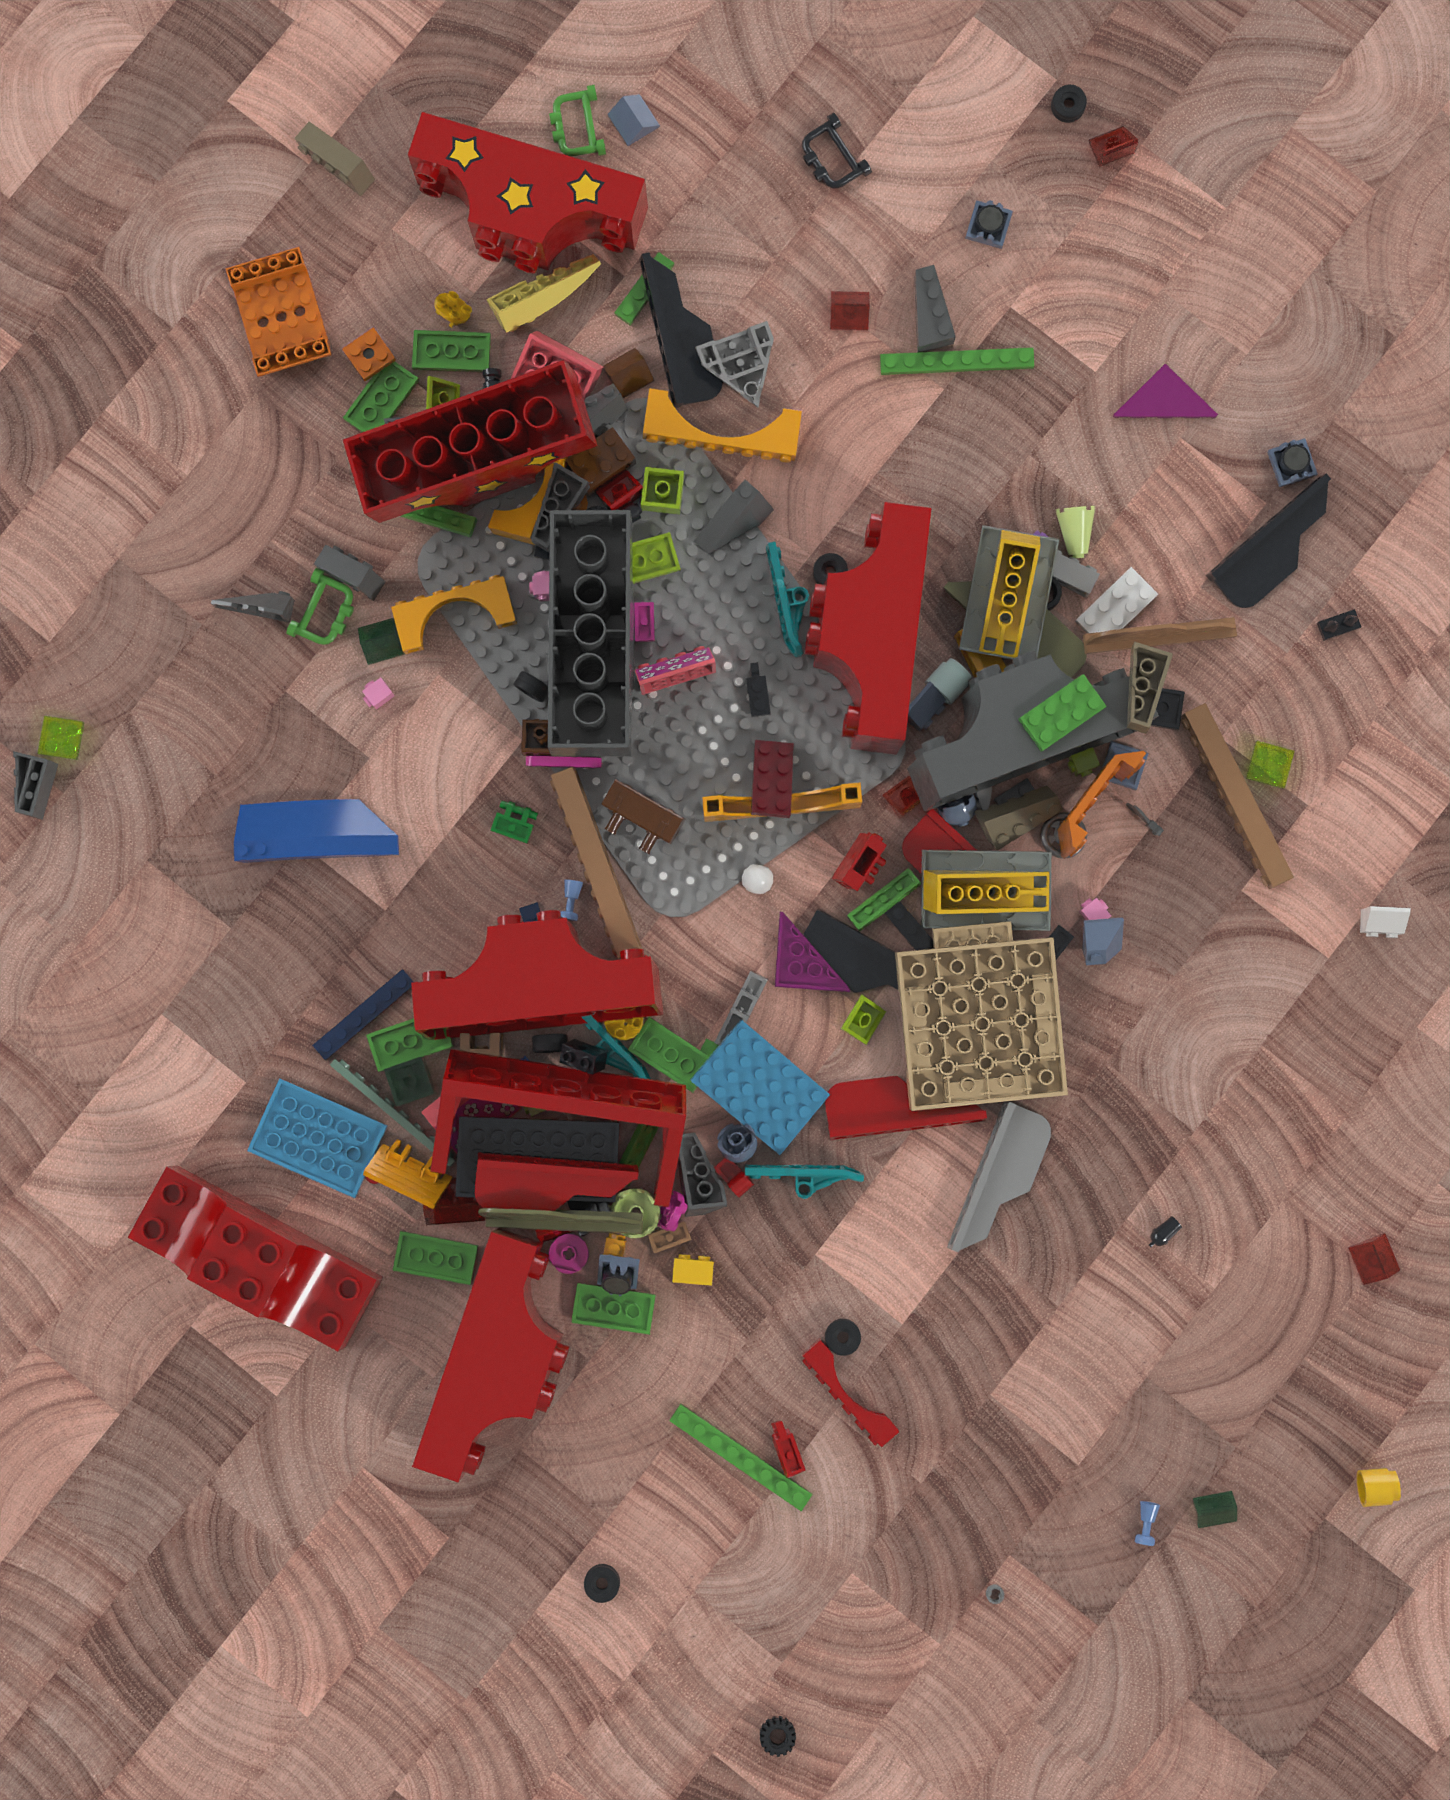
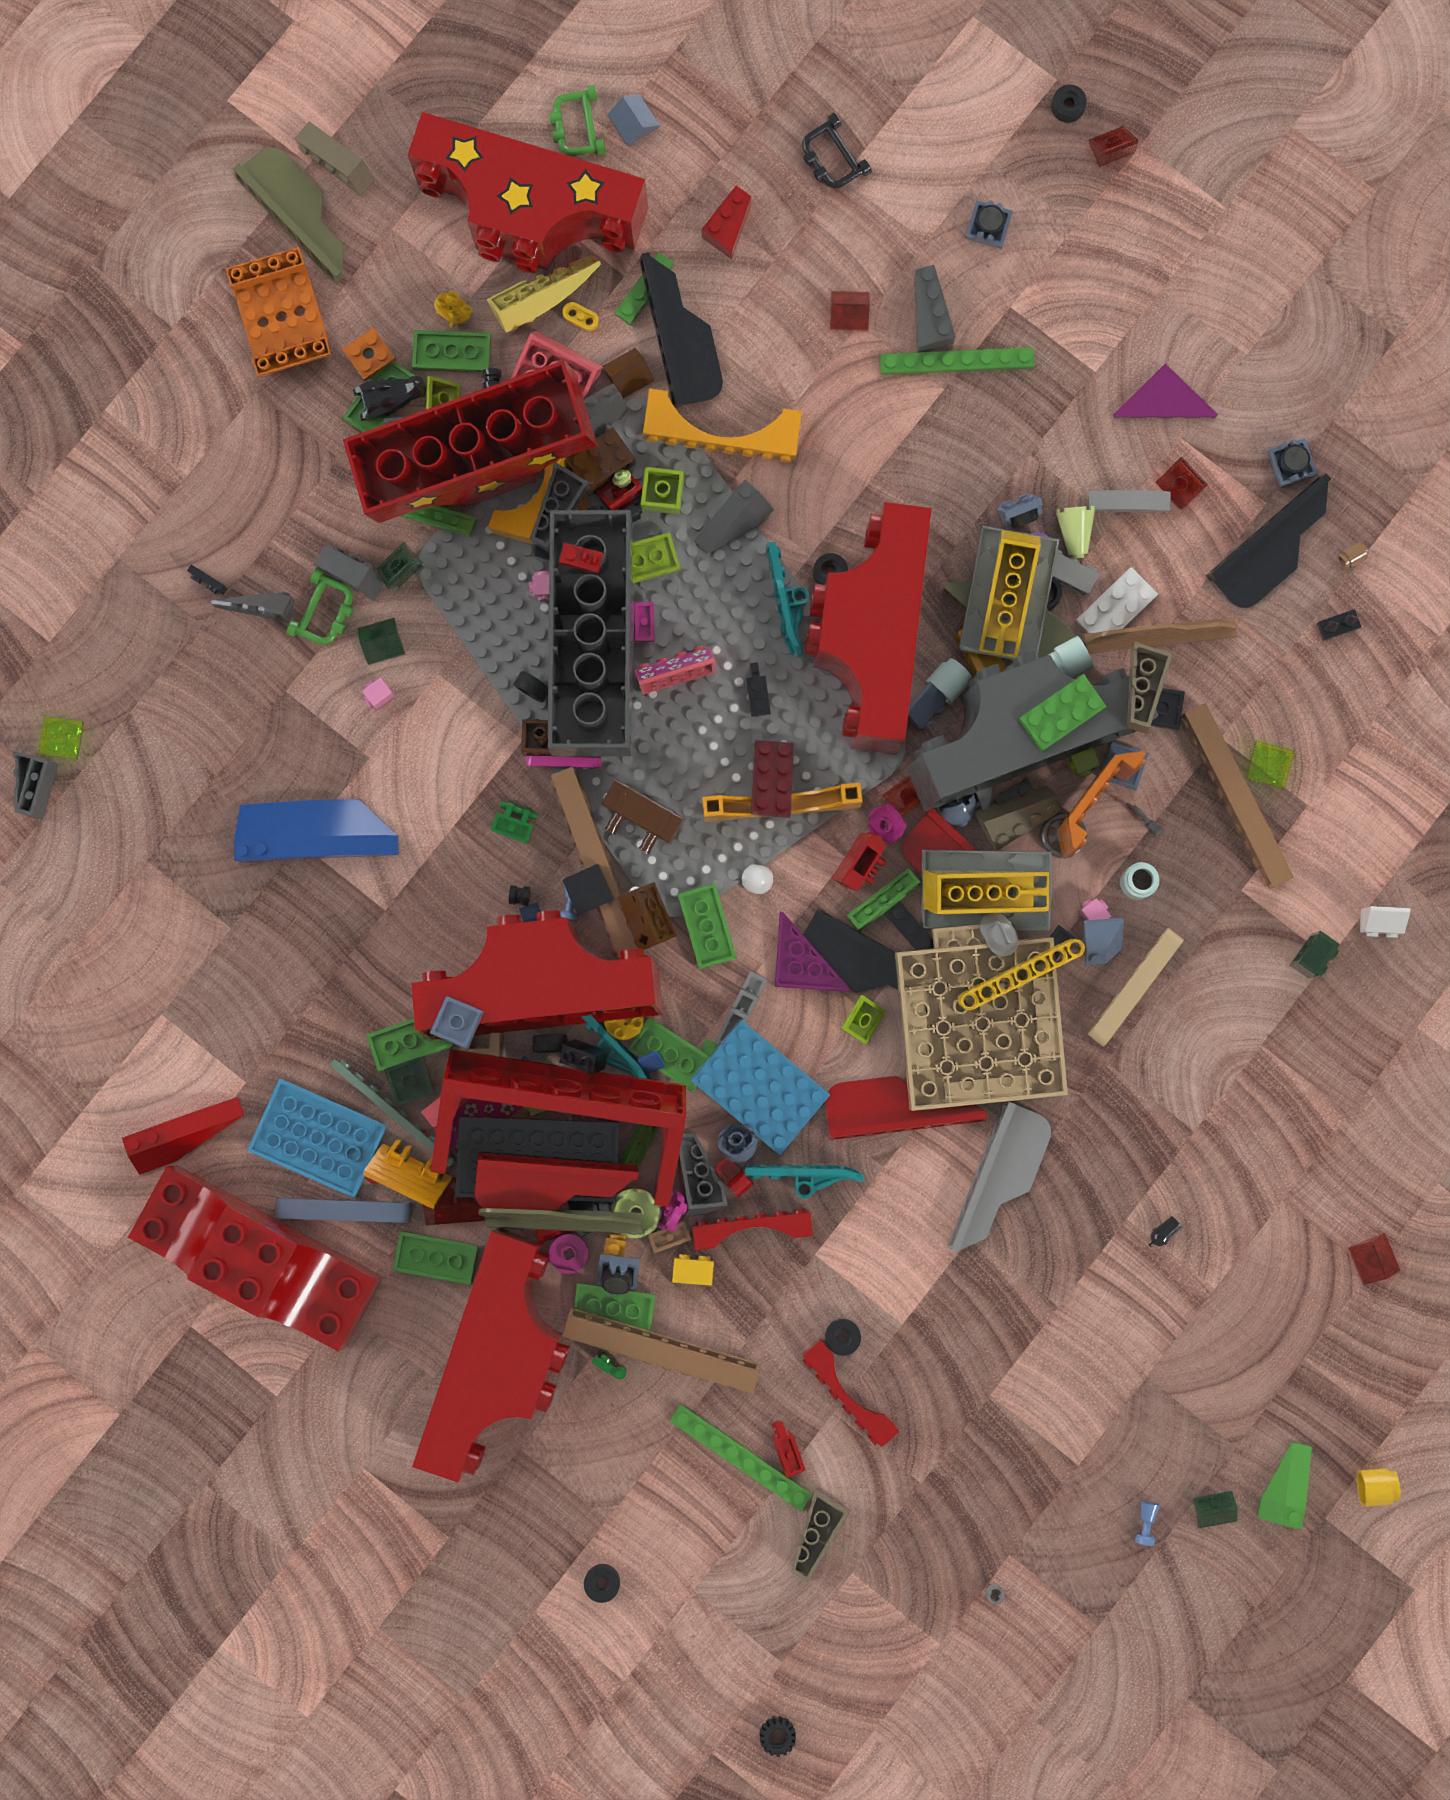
(179, 1136): none -> red wedge
(199, 576): none -> black plate
(294, 204): none -> olive piece
(343, 1210): none -> sand blue beam
(363, 1014): dark blue plate -> none
(387, 396): none -> black animal
(399, 567): none -> clear green slope
(413, 615): light orange arch -> none
(456, 1022): none -> sand blue tile
(519, 895): none -> black wheel
(581, 317): none -> yellow plate
(581, 558): none -> red plate
(588, 889): none -> black tile
(605, 1363): none -> green plate
(622, 478): none -> yellowish green plate
(646, 916): none -> reddish brown piece
(651, 1062): none -> blue slope
(661, 1350): none -> medium nougat brick
(707, 926): none -> bright green plate
(710, 1235): none -> red arch
(727, 222): none -> red wedge
(740, 360): light grey wedge -> none
(820, 1529): none -> dark tan wedge
(892, 817): none -> dark pink plate
(999, 934): none -> light grey piece
(1020, 511): none -> sand blue piece
(1030, 974): none -> yellow beam
(1072, 657): none -> light aqua piece
(1128, 887): none -> light aqua piece
(1130, 501): none -> light grey slope
(1135, 987): none -> tan beam
(1182, 482): none -> clear red slope
(1287, 1493): none -> bright green wedge
(1315, 955): none -> clear green brick
(1353, 555): none -> medium nougat brick

